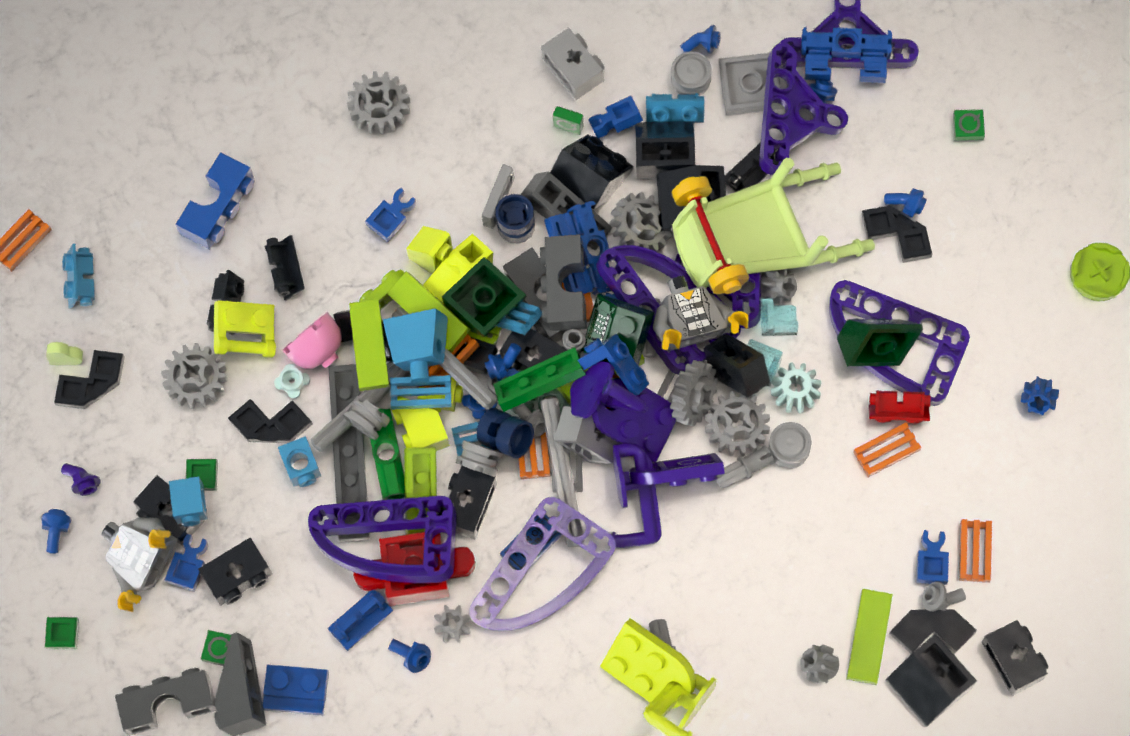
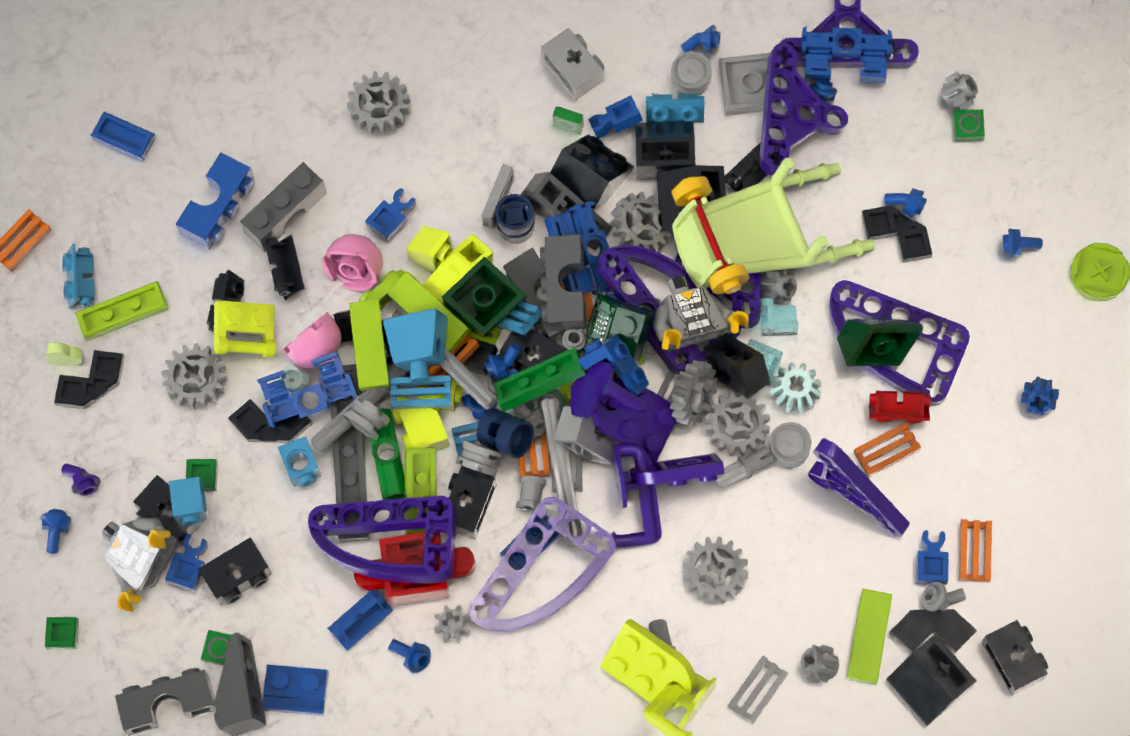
(121, 311): none -> lime tile
(123, 136): none -> blue tile
(284, 406): none -> blue piece
(296, 192): none -> dark grey arch
(354, 261): none -> bright pink cylinder
(530, 493): none -> light grey bush
(704, 573): none -> light grey gear
(772, 668): none -> light grey tile
(843, 476): none -> dark purple beam
(959, 90): none -> light grey gear
(1014, 243): none -> blue plate

